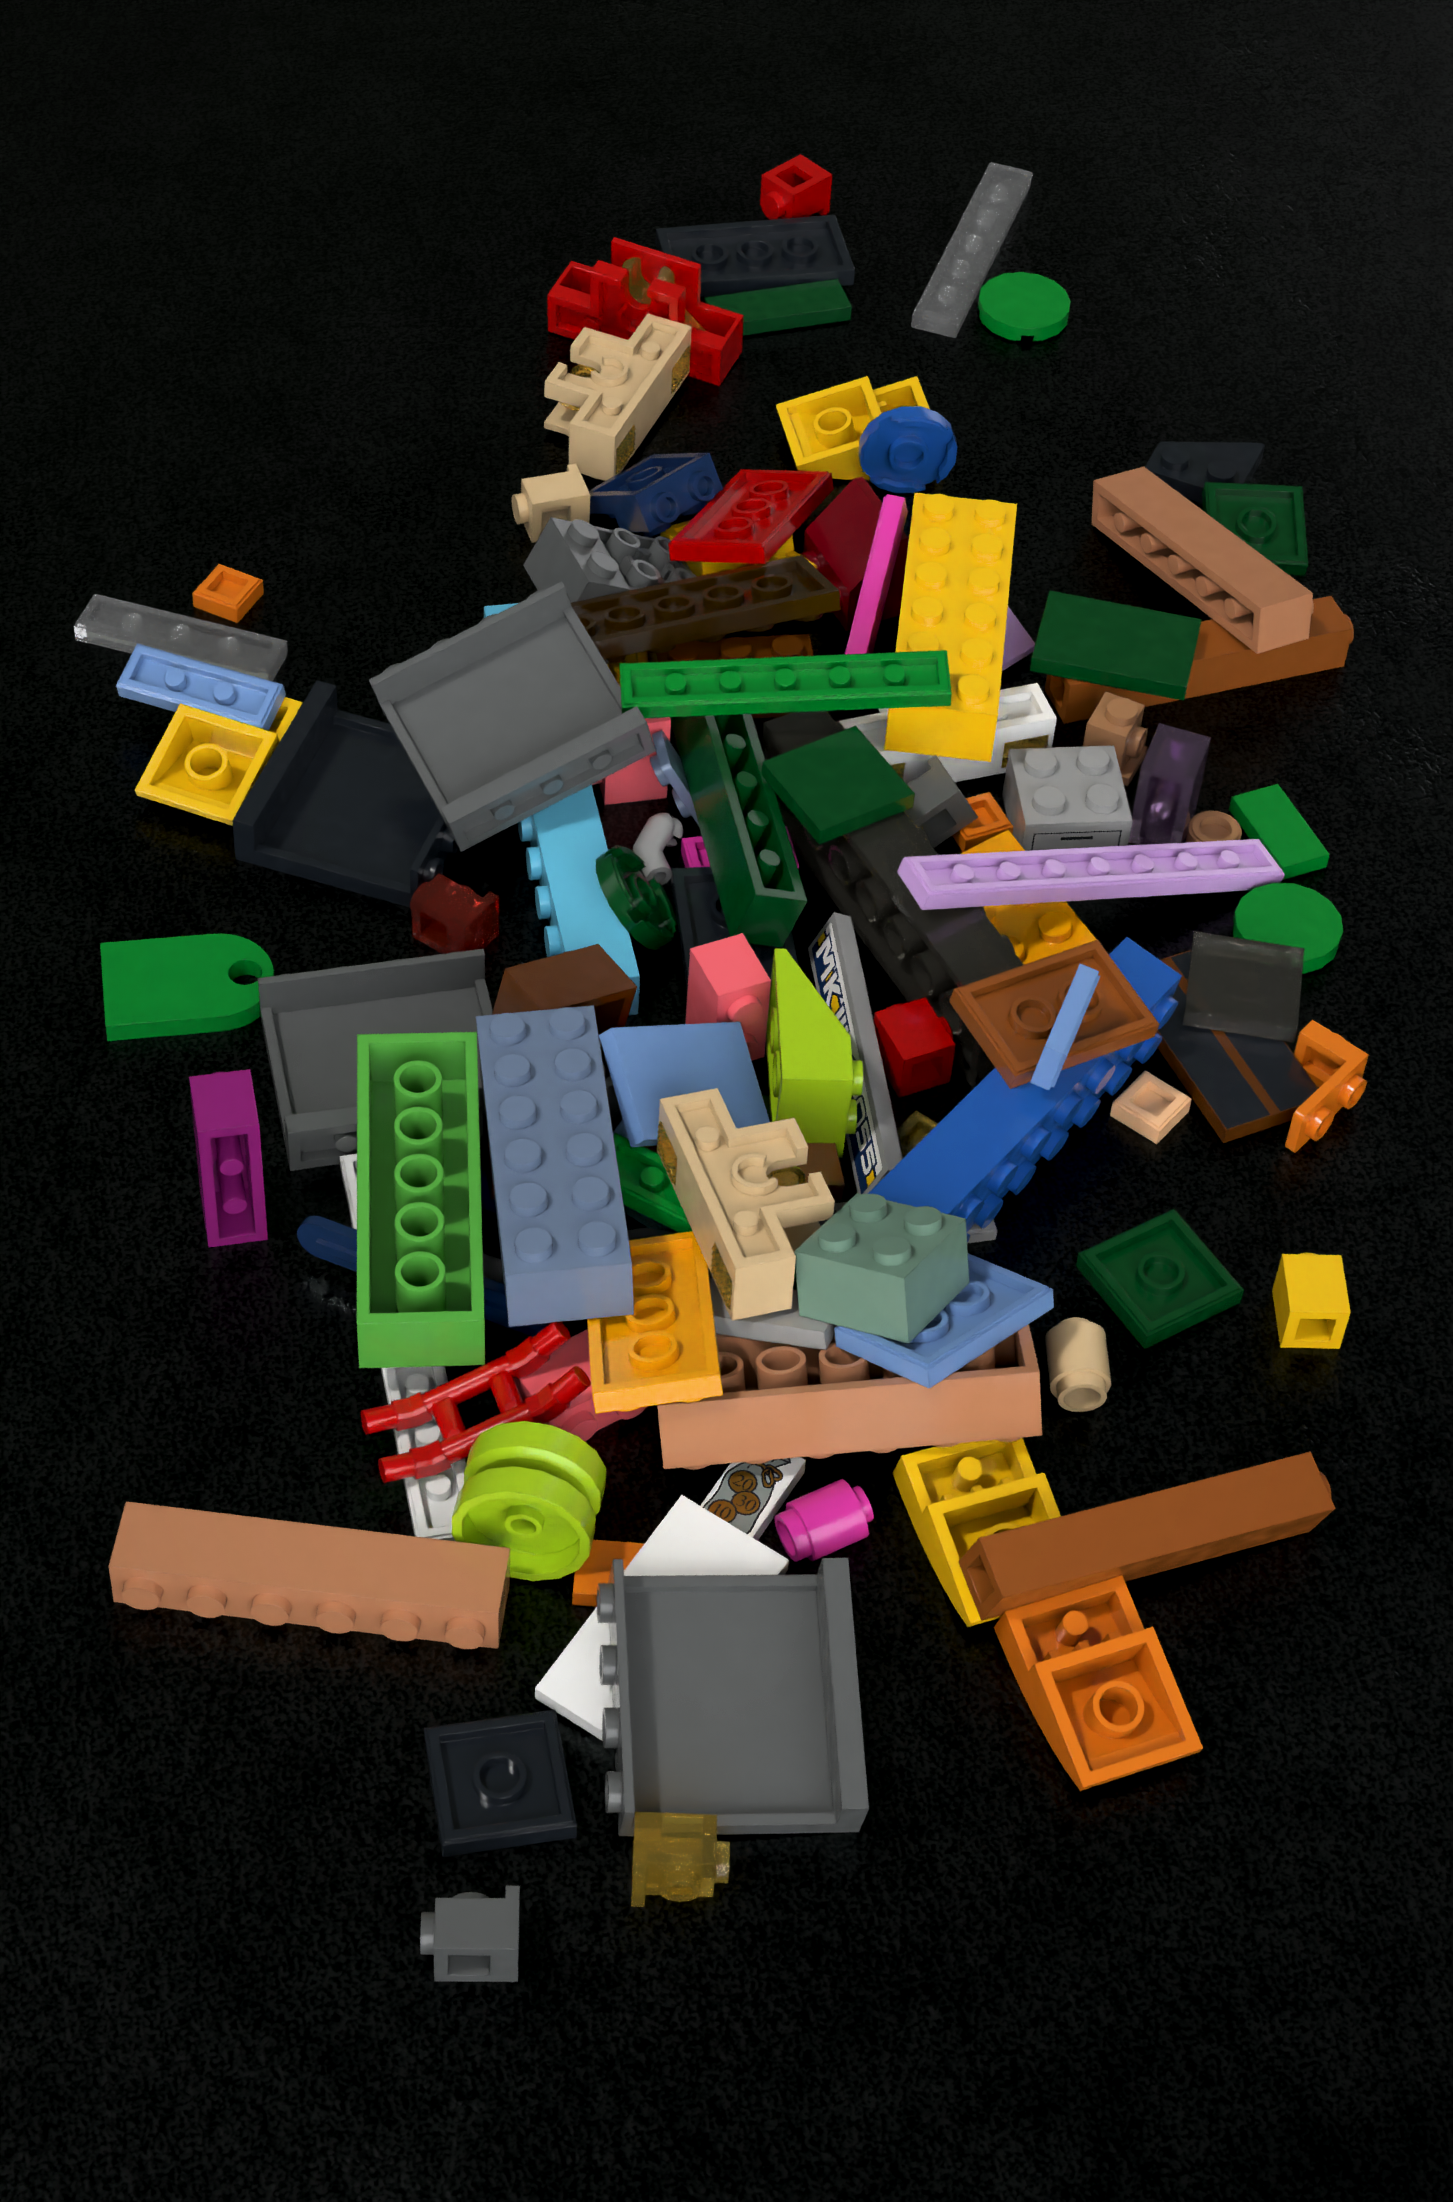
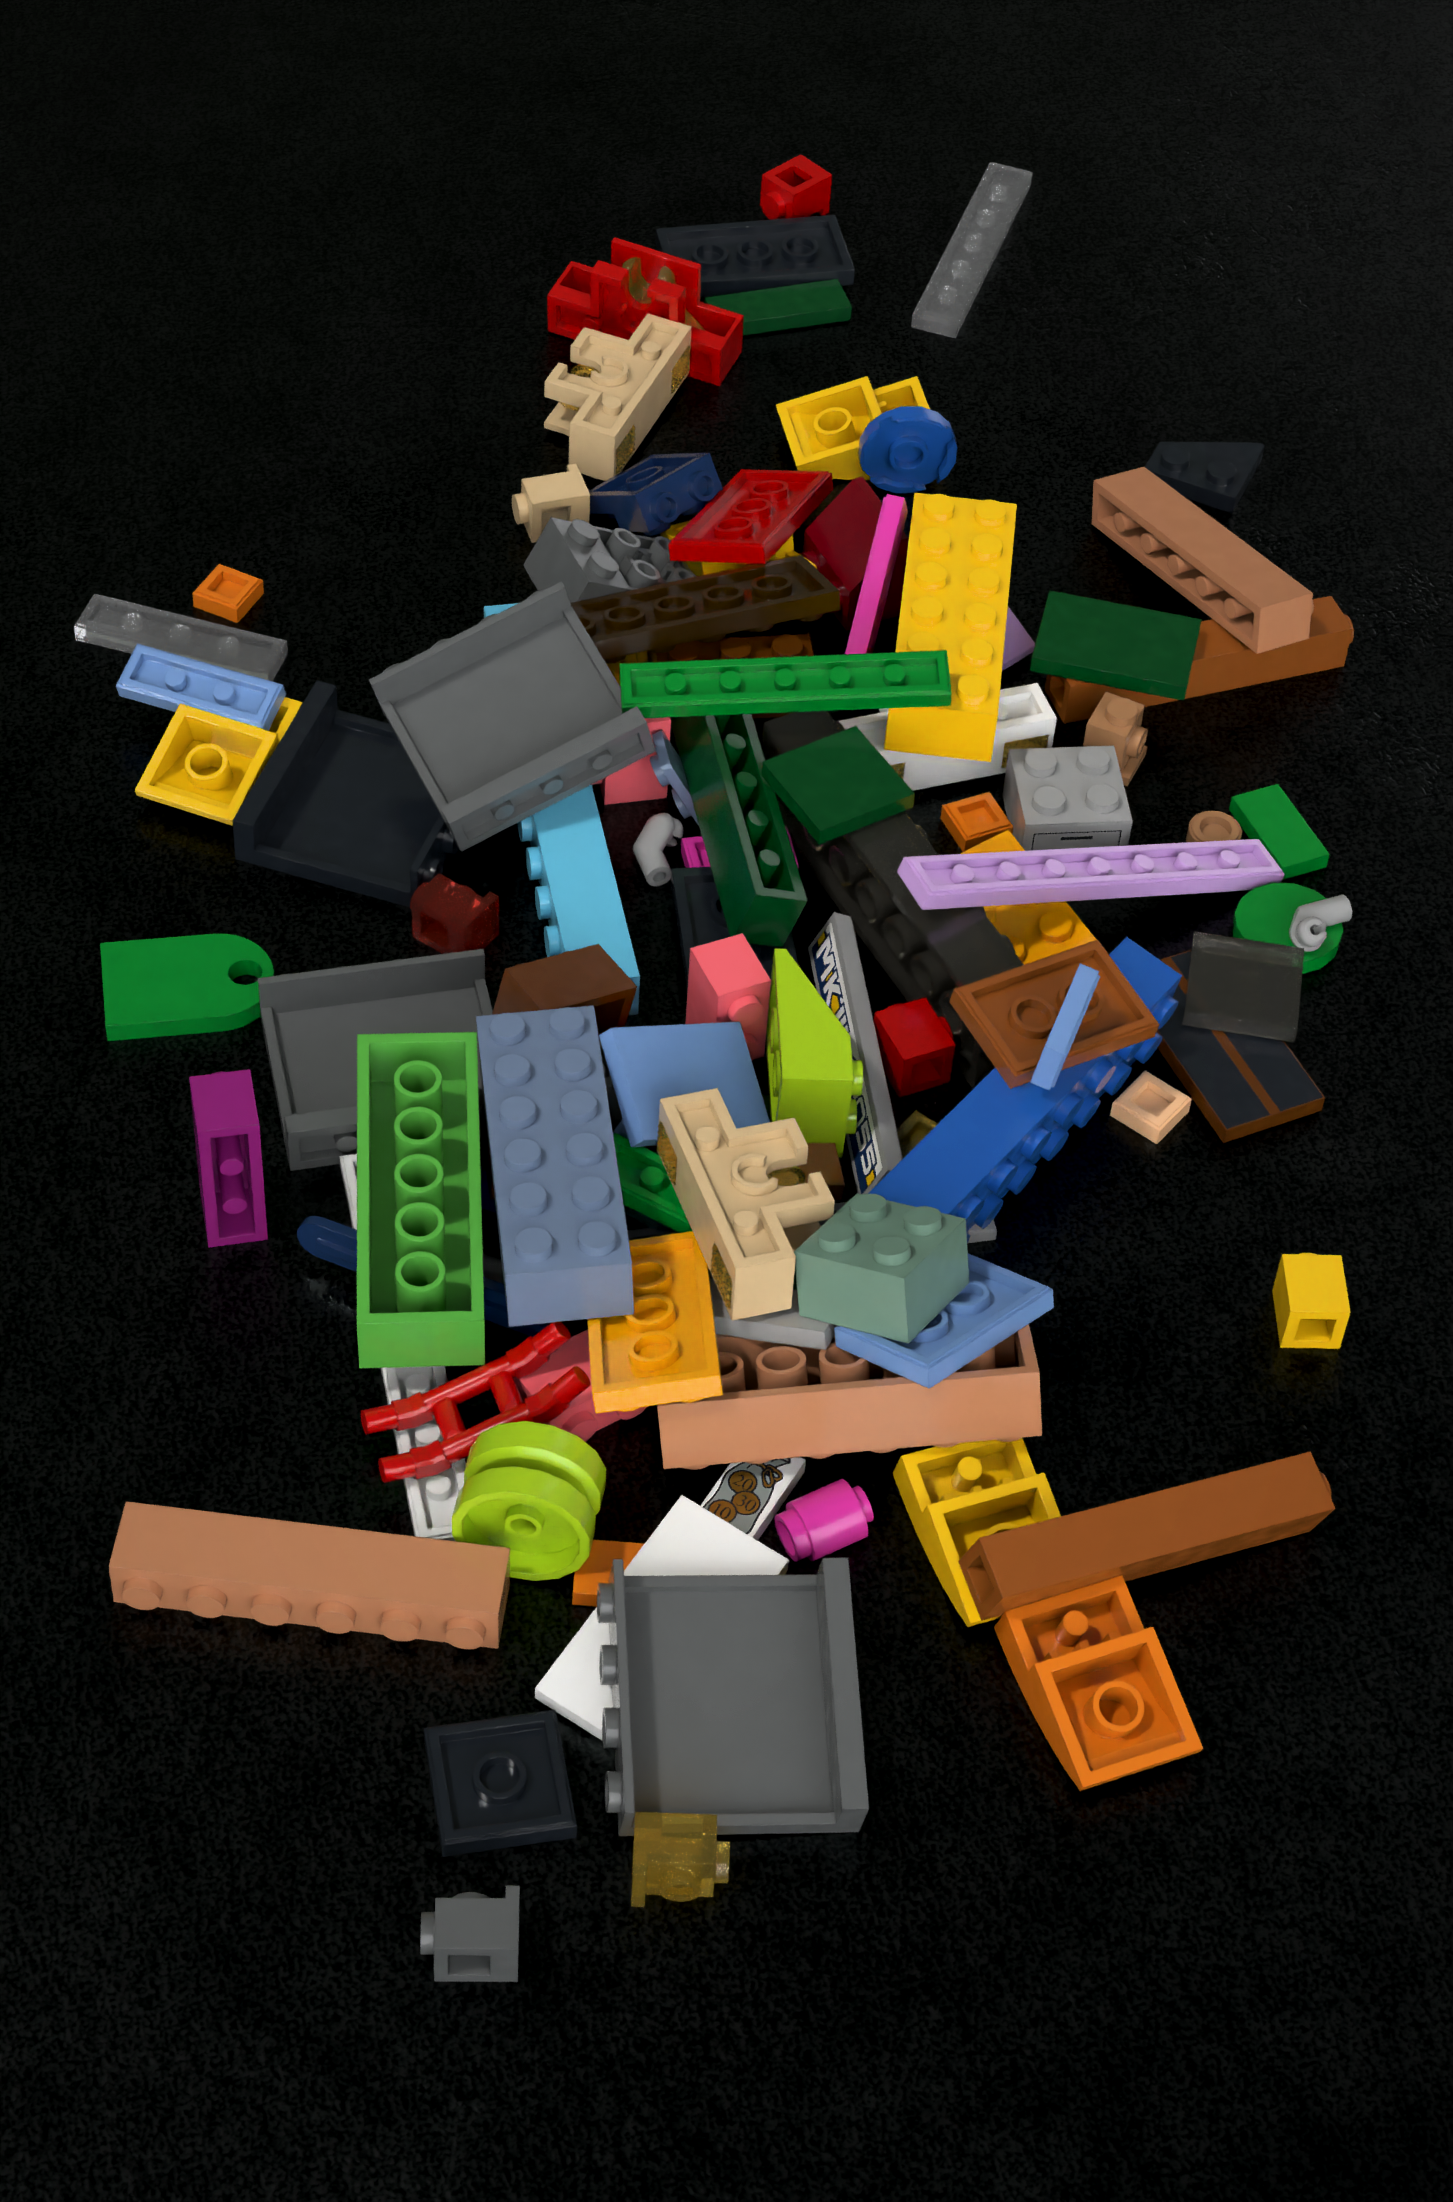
(634, 900): dark green tile -> none
(939, 804): dark grey brick -> none
(1023, 306): green tile -> none
(1078, 1364): tan brick -> none
(1159, 1278): dark green tile -> none
(1168, 786): clear purple brick -> none
(1263, 517): dark green tile -> none
(1311, 920): none -> light grey arm
(1337, 1071): orange bracket -> none

